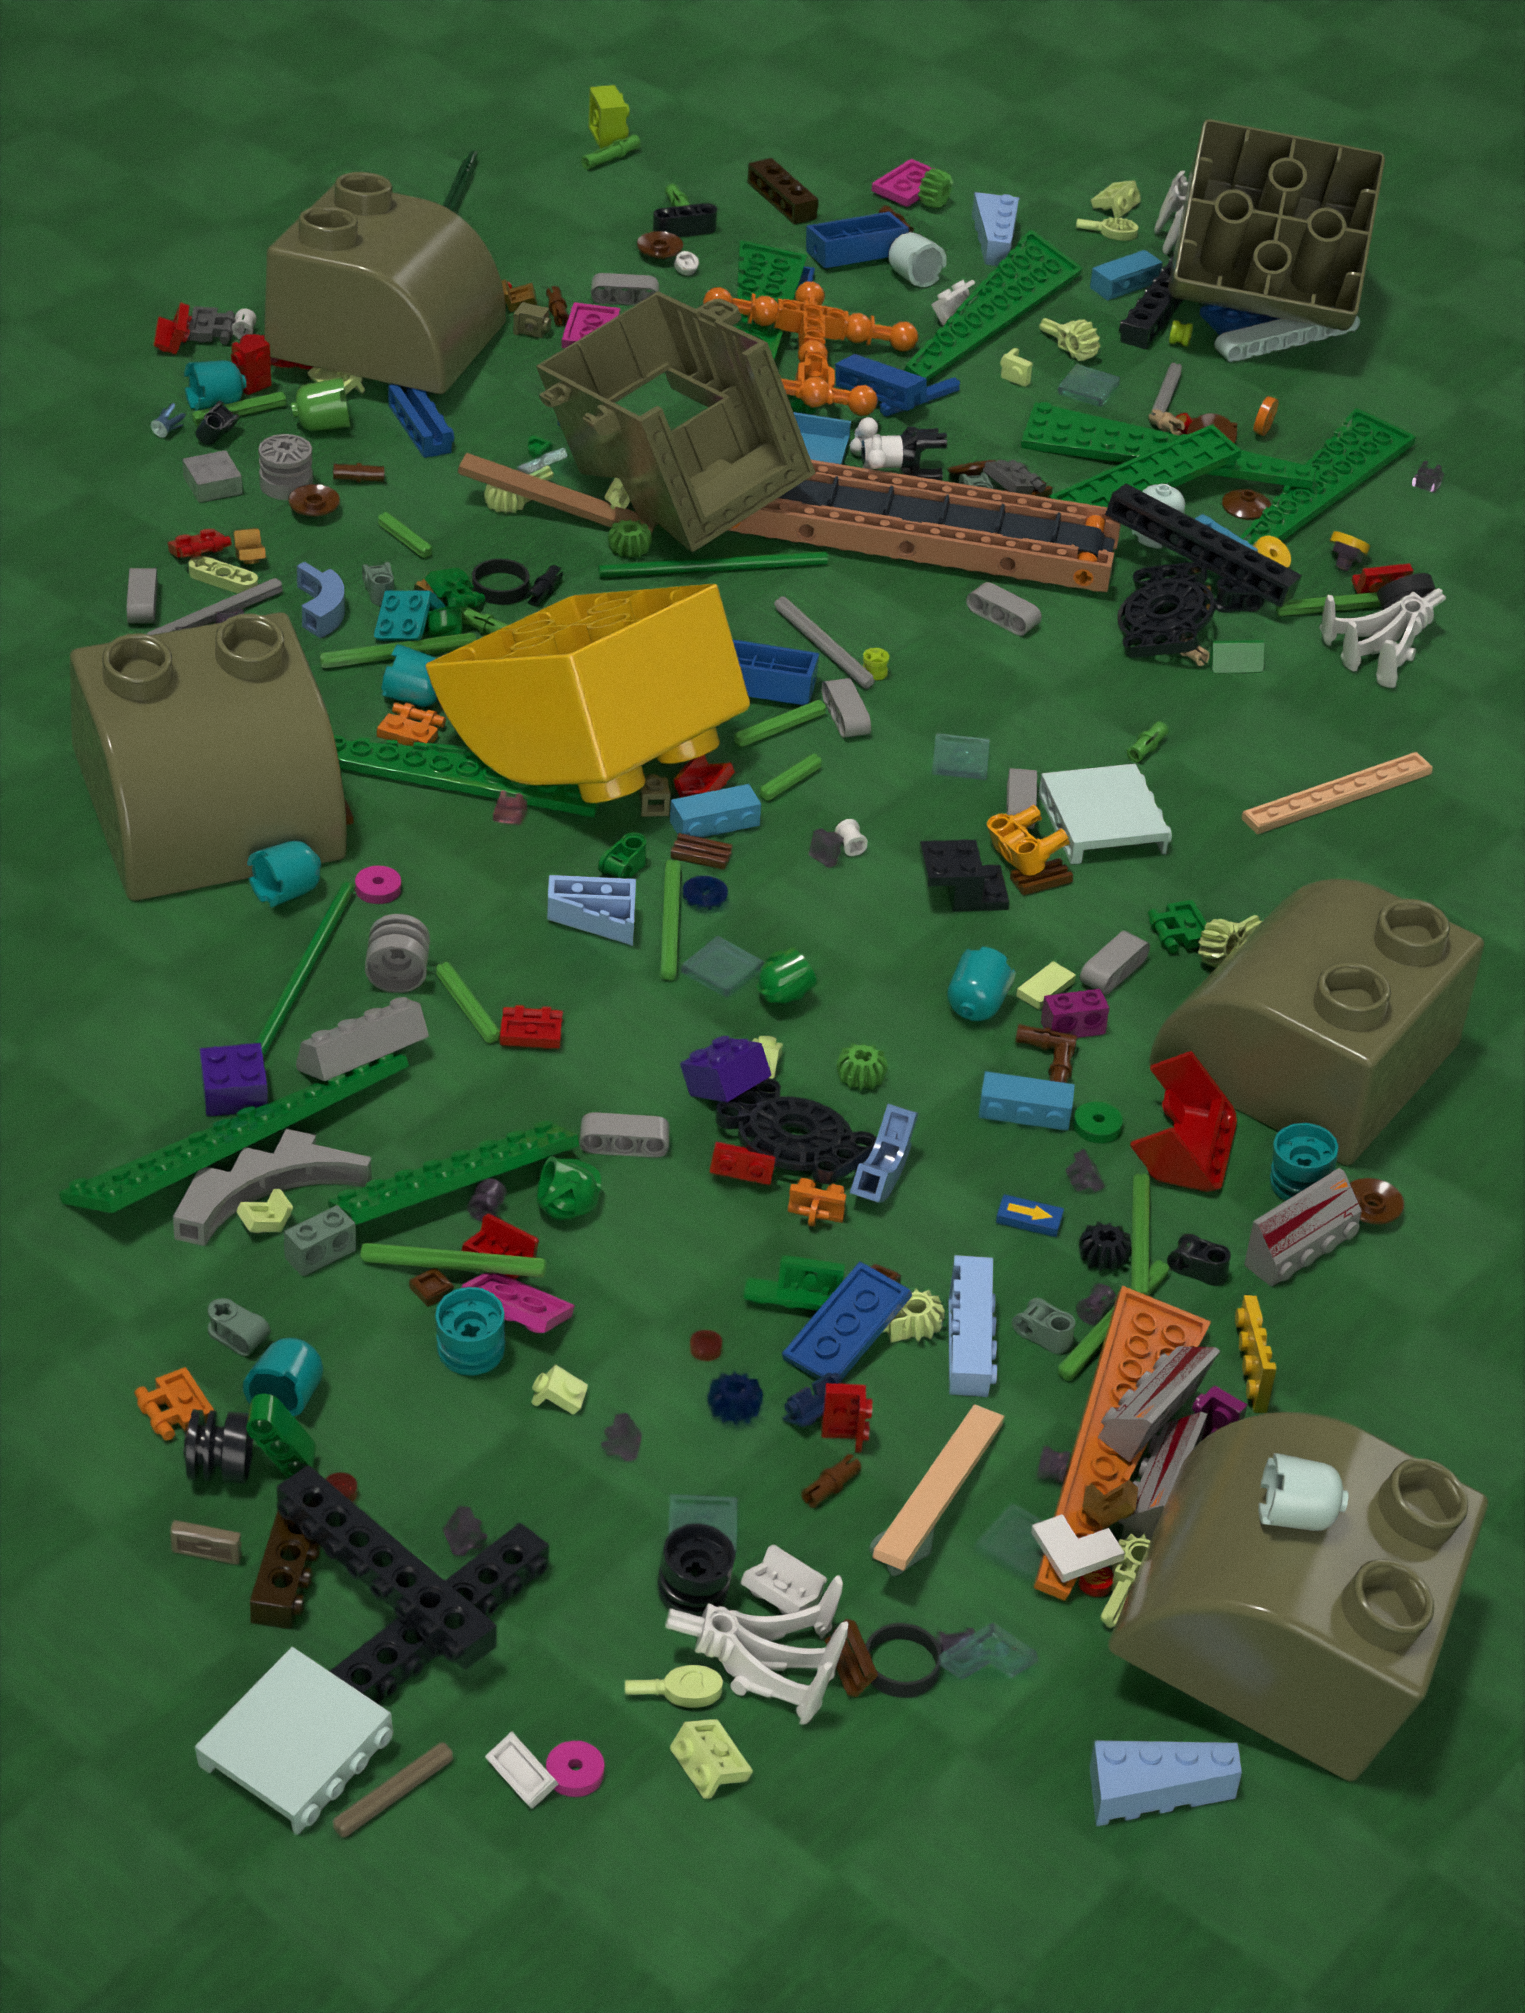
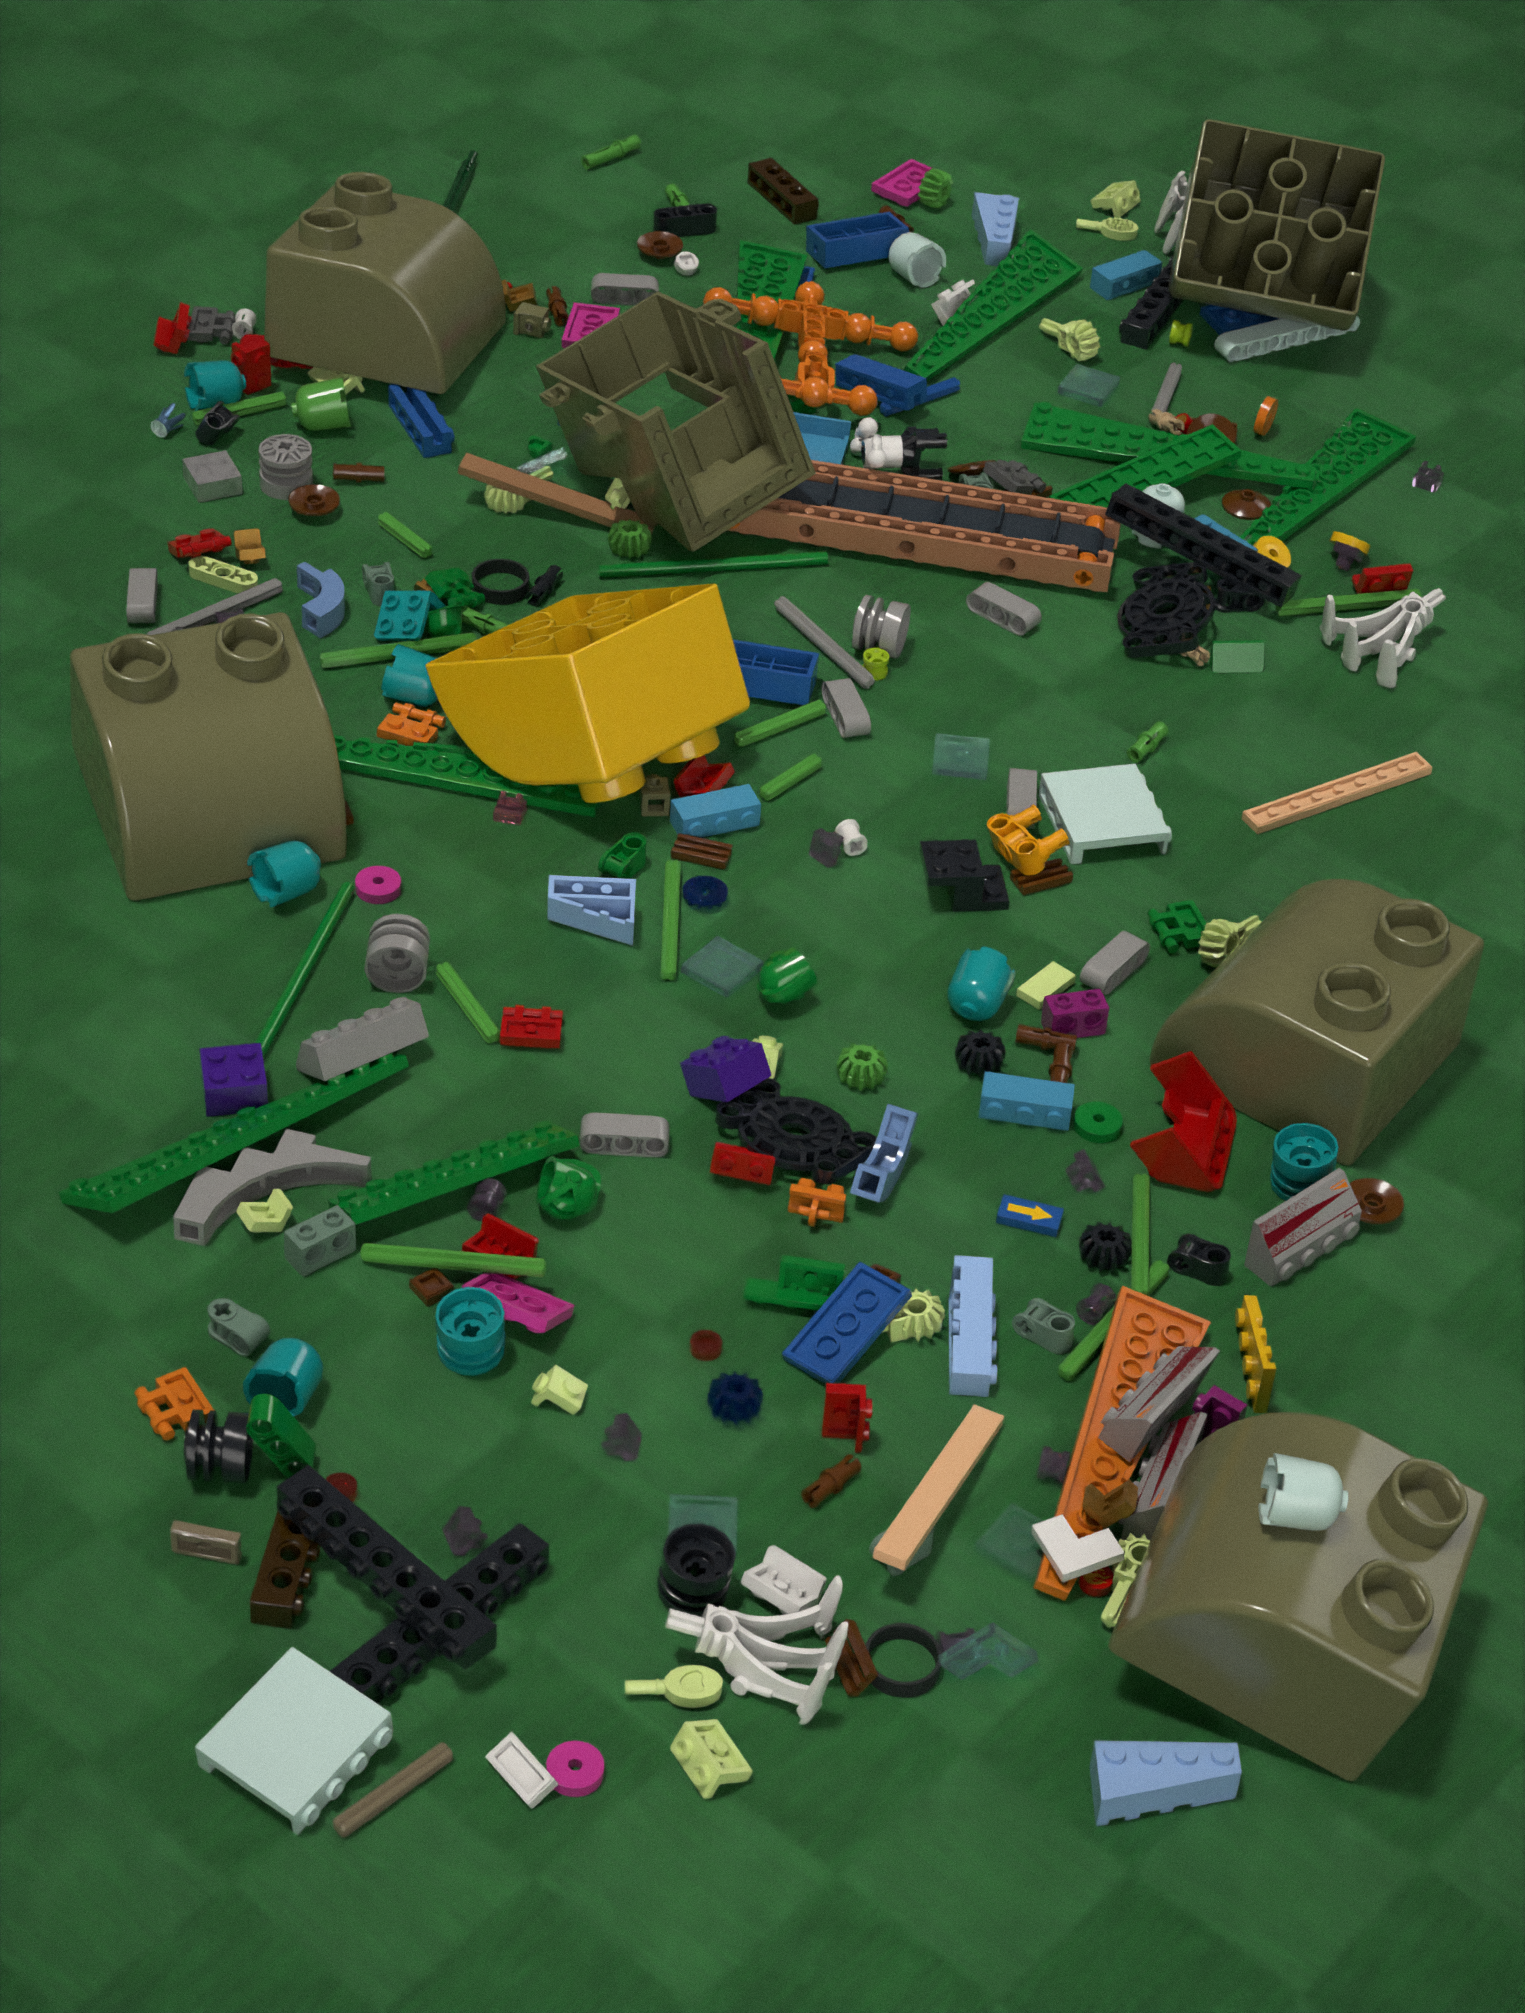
(607, 115): lime brick -> none
(804, 1407): dark blue hinge -> none
(881, 626): none -> light grey wheel
(980, 1053): none -> black gear
(1015, 368): yellowish green bracket -> none
(1397, 589): black tyre -> none

